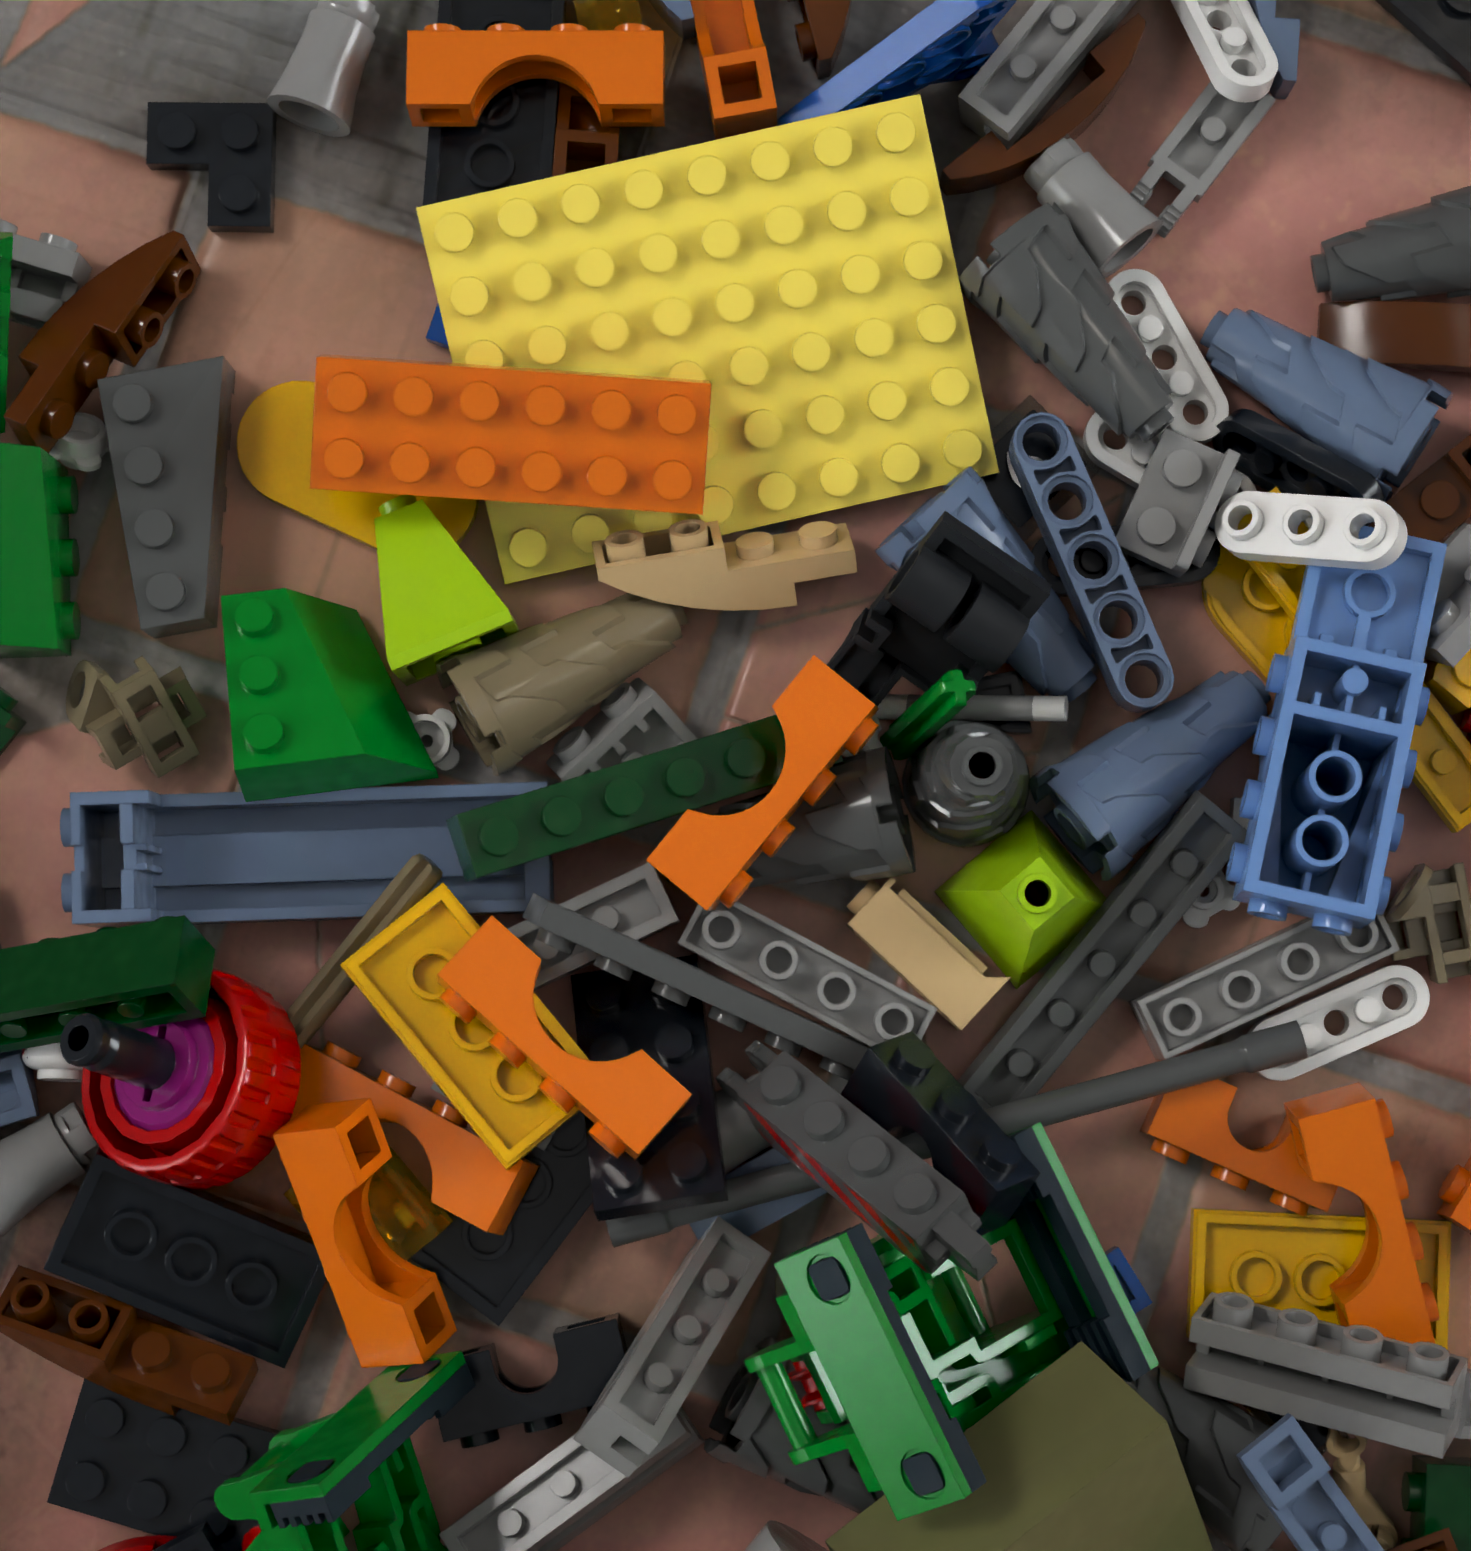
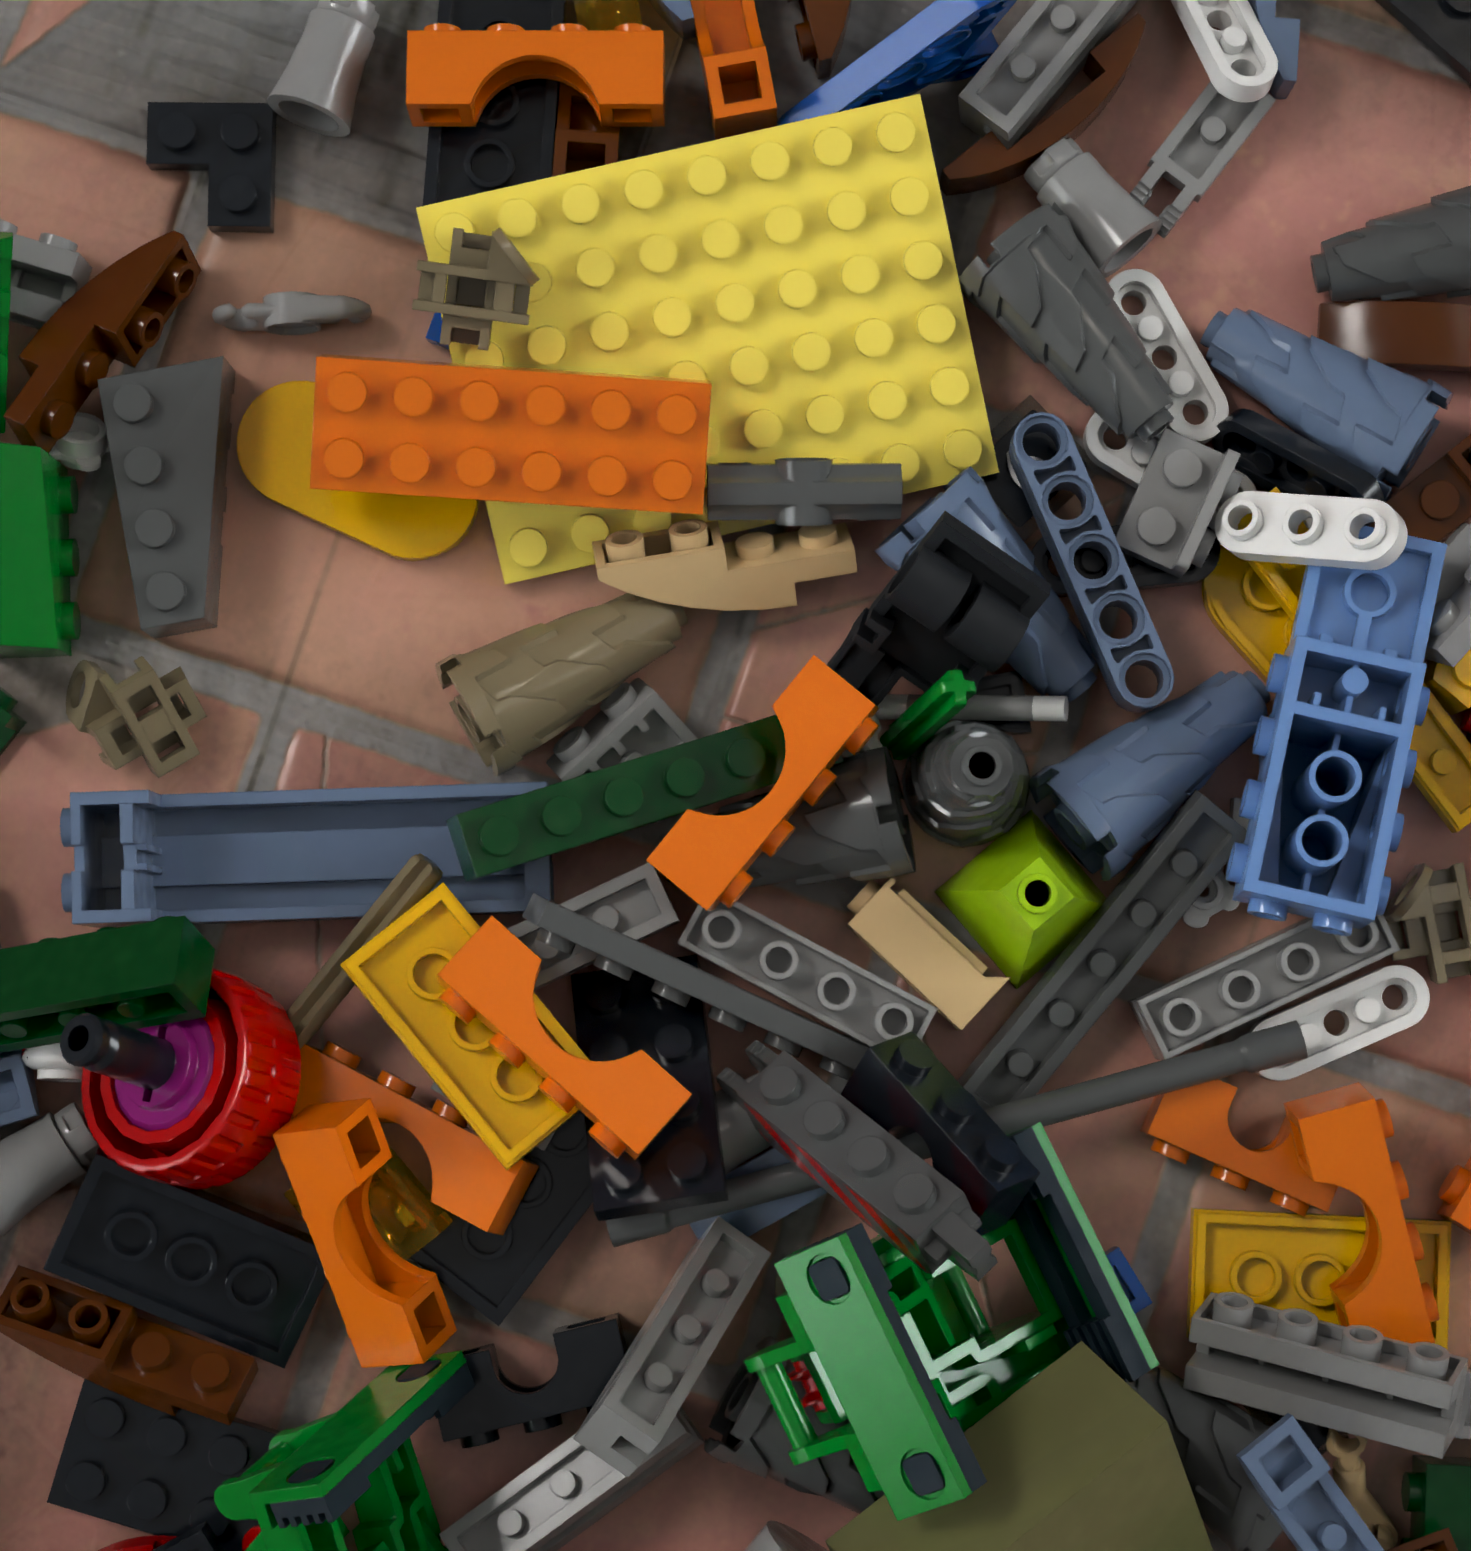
(292, 313): none -> light grey piece
(312, 700): green wedge -> none
(430, 592): lime slope -> none
(440, 728): white plate -> none
(476, 279): none -> dark tan piece
(804, 491): none -> dark grey piece

